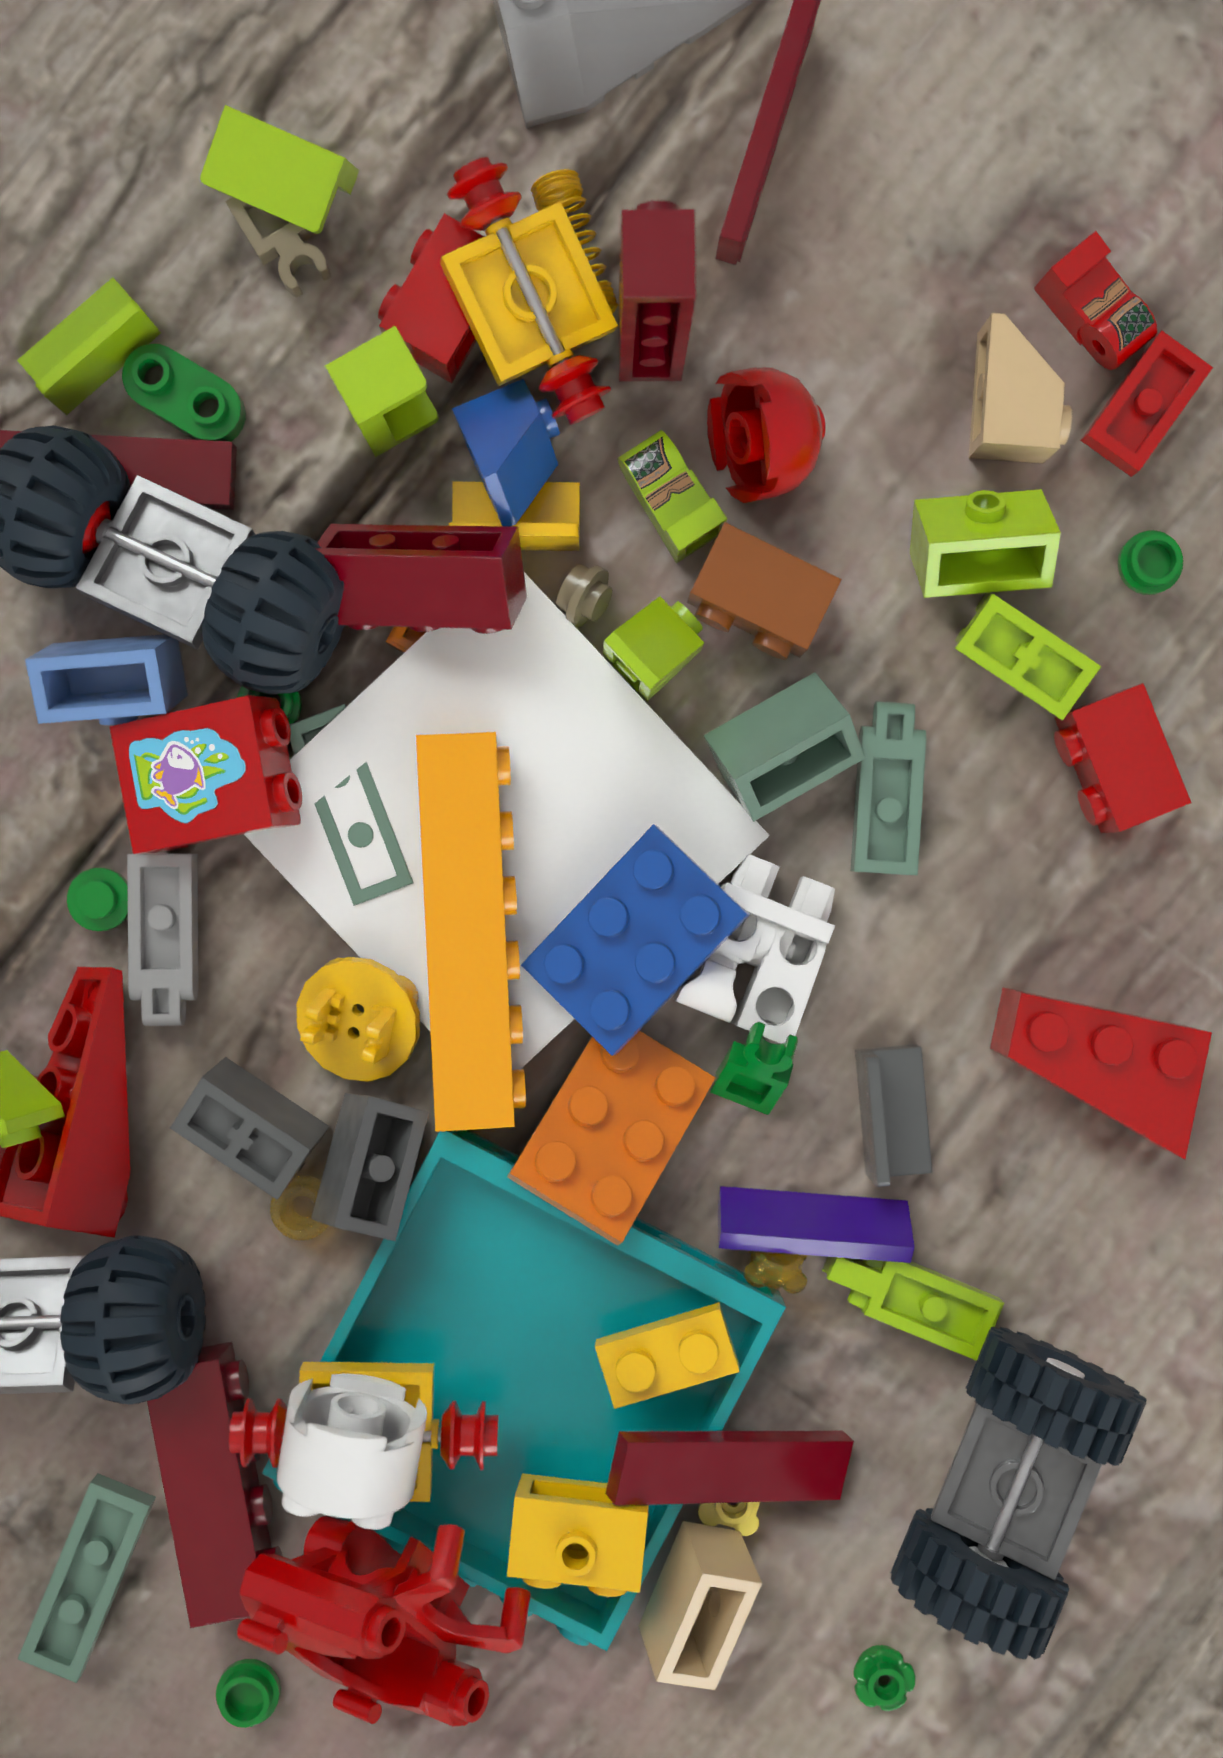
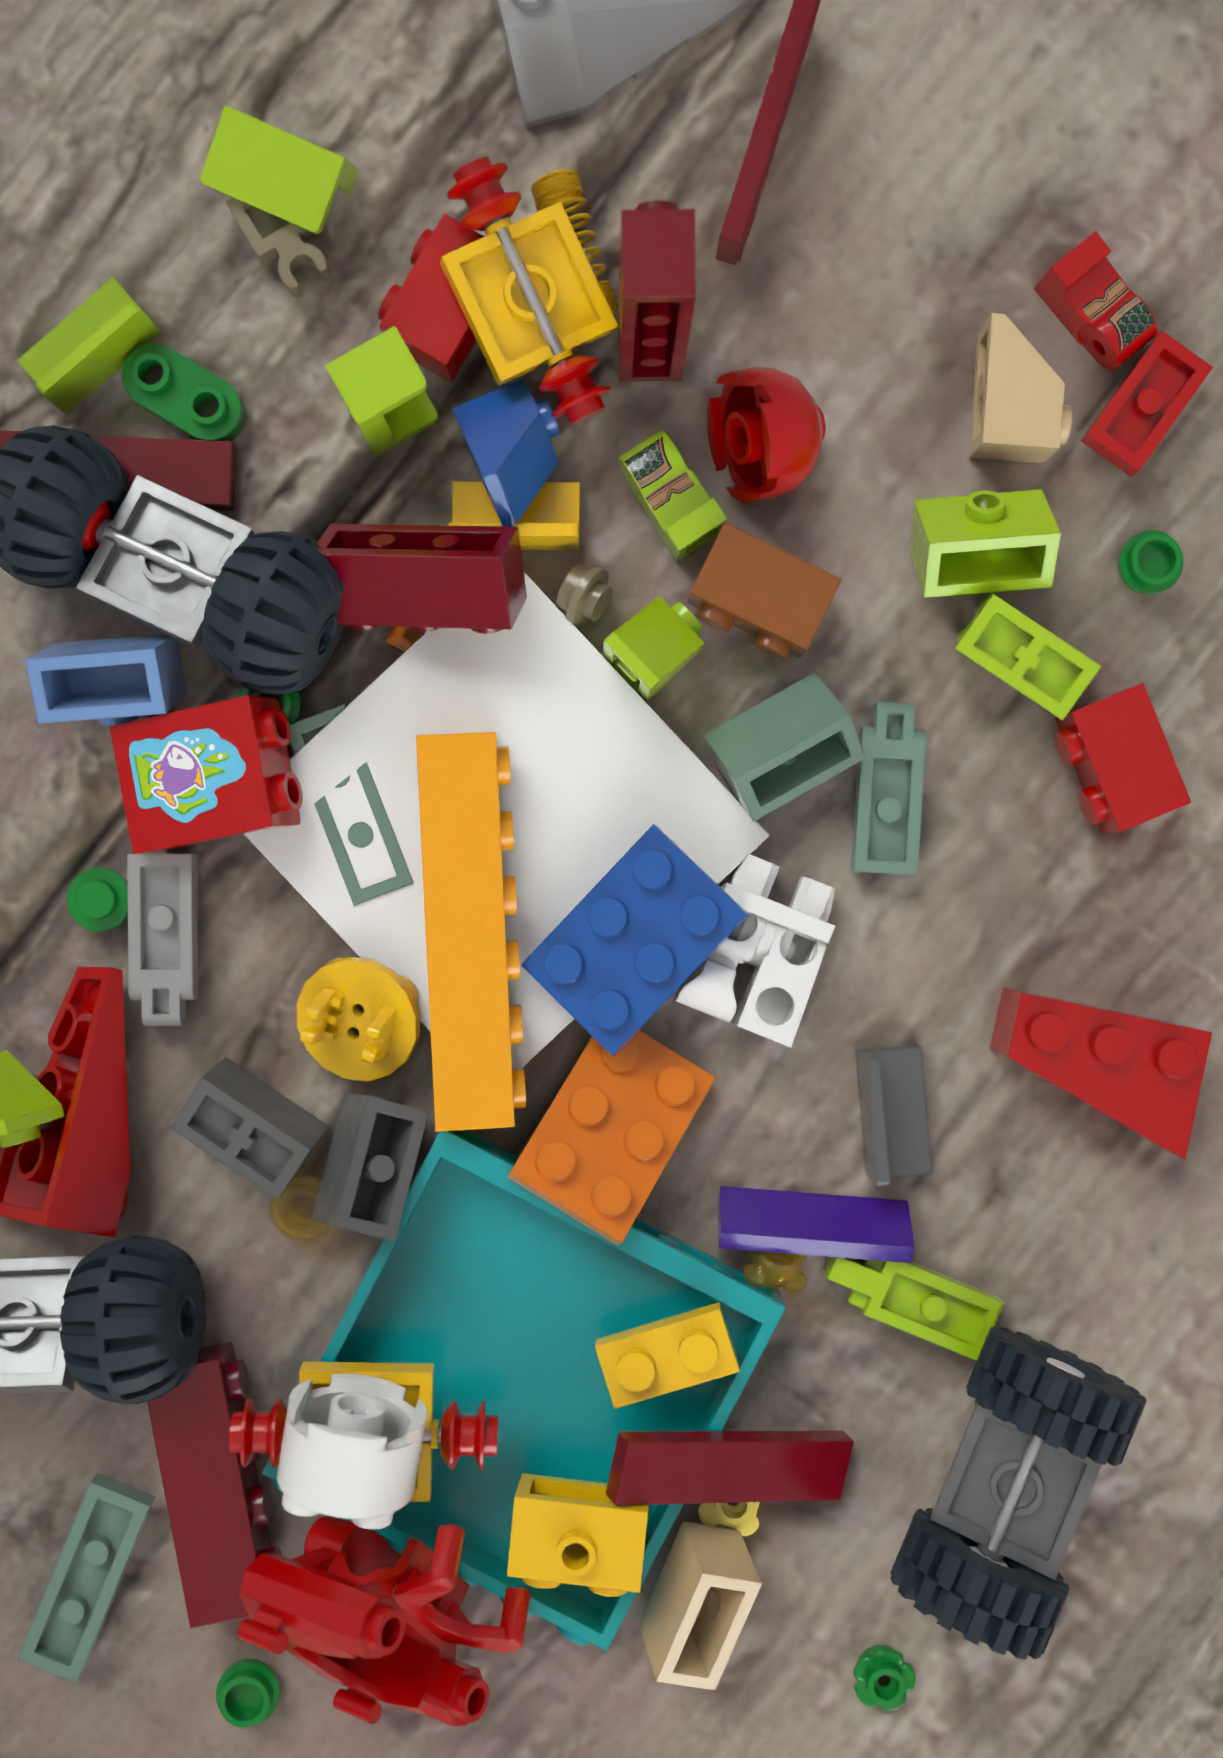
(755, 1071): green plate -> none

